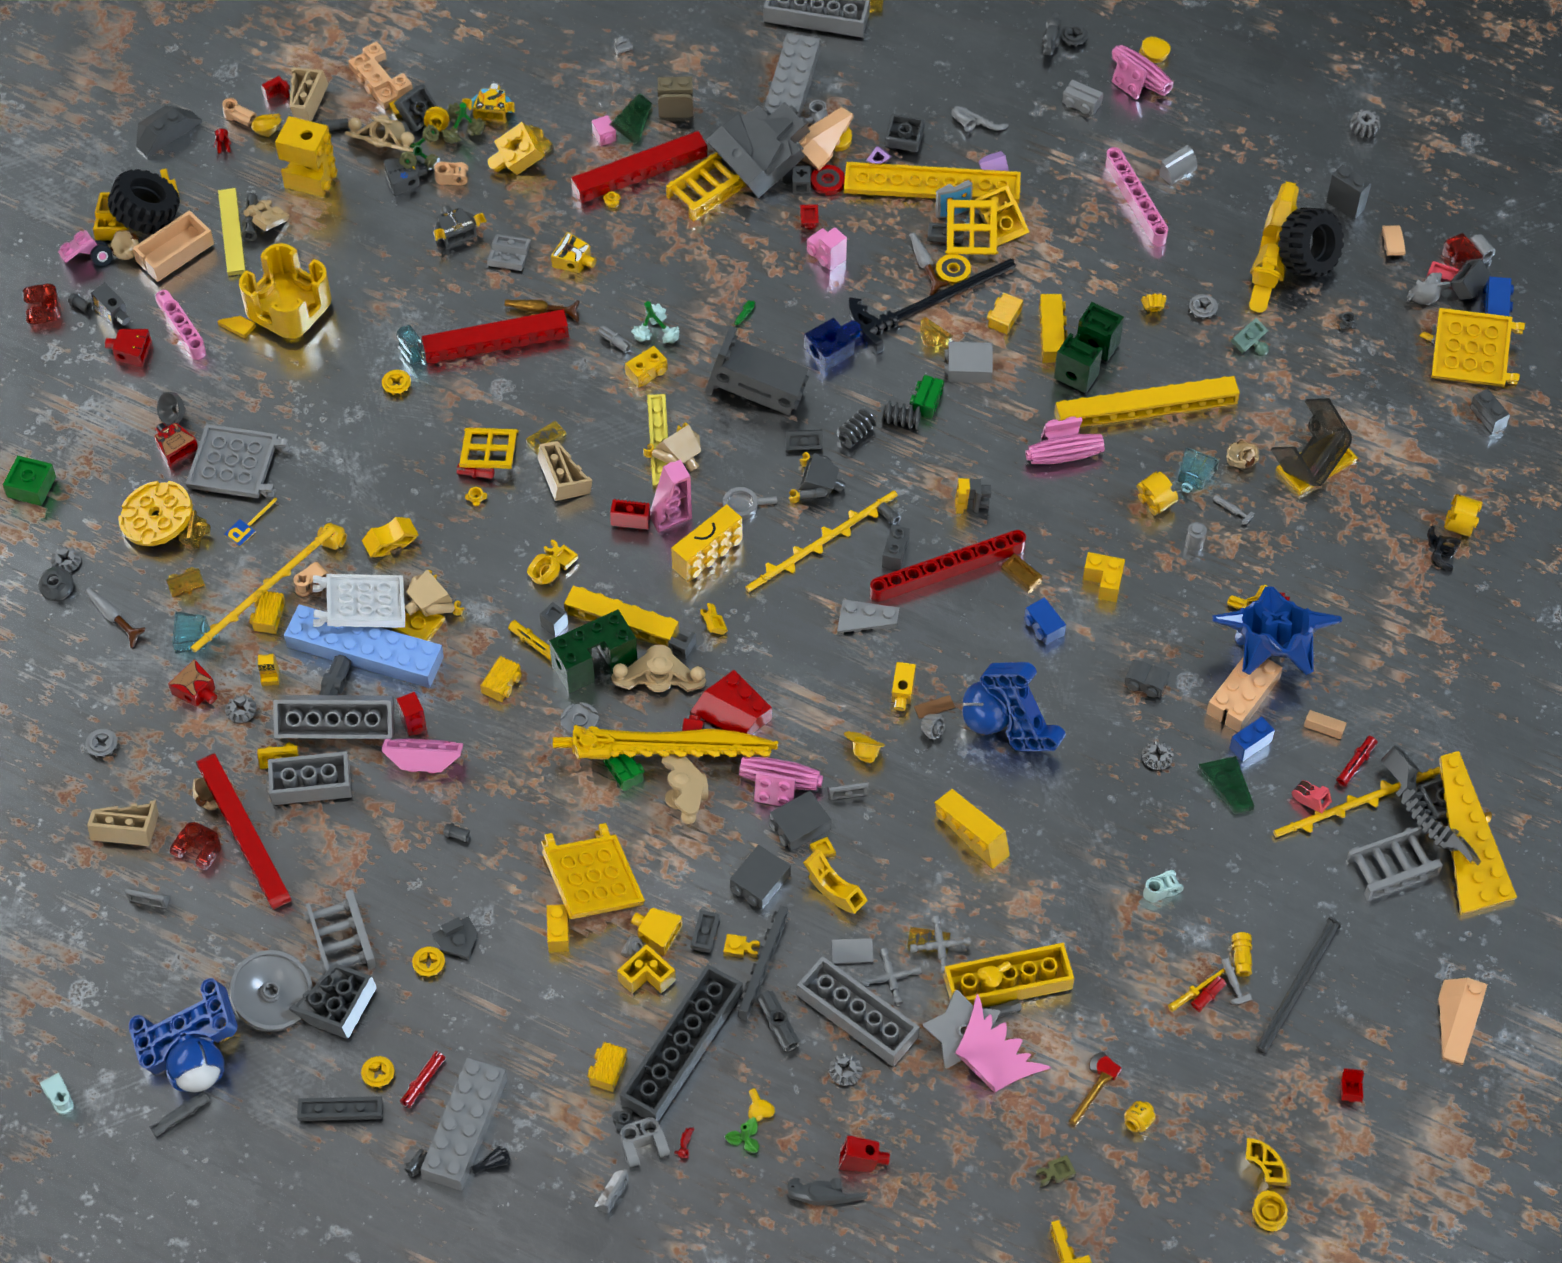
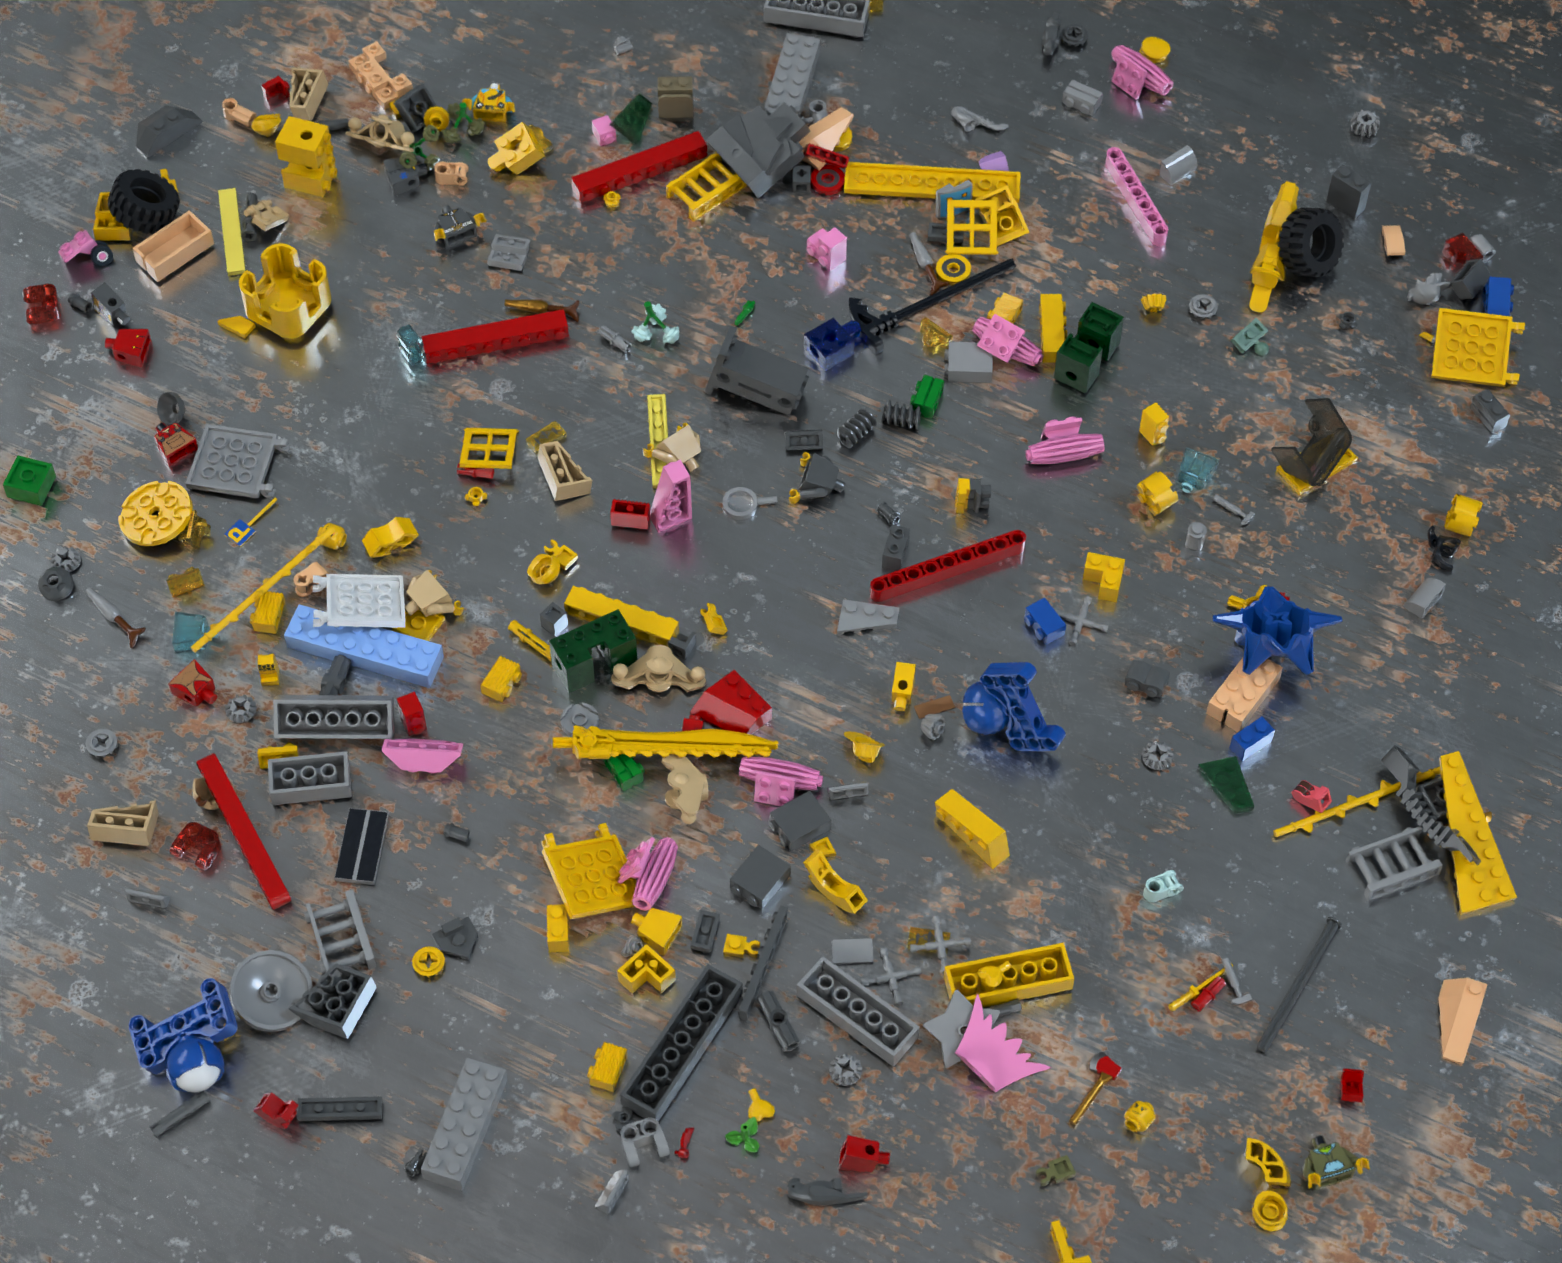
(57, 1092): light aqua piece -> none
(123, 243): tan hair -> none
(181, 325): bright pink piece -> none
(222, 136): red piece -> none
(275, 1110): none -> red brick
(361, 846): none -> black tile
(374, 1064): yellow gear -> none
(397, 376): yellow gear -> none
(417, 1086): red pin -> none
(496, 1158): black cone -> none
(572, 254): yellow torso -> none
(646, 366): yellow brick -> none
(650, 870): none -> bright pink plate
(707, 543): yellow brick -> none
(809, 216): red bracket -> none
(816, 546): yellow plant -> none
(826, 156): none -> red piece
(879, 156): lavender brick -> none
(904, 132): dark grey brick -> none
(1006, 341): none -> bright pink plate
(1021, 571): pearl gold tile -> none
(1081, 620): none -> light grey piece
(1150, 402): yellow brick -> none
(1154, 424): none -> yellow brick
(1242, 454): tan hair -> none
(1242, 953): yellow axle -> none
(1325, 724): light nougat slope -> none
(1330, 1164): none -> olive torso
(1367, 745): red pin -> none
(1425, 597): none -> light grey brick
(1448, 272): coral tile -> none

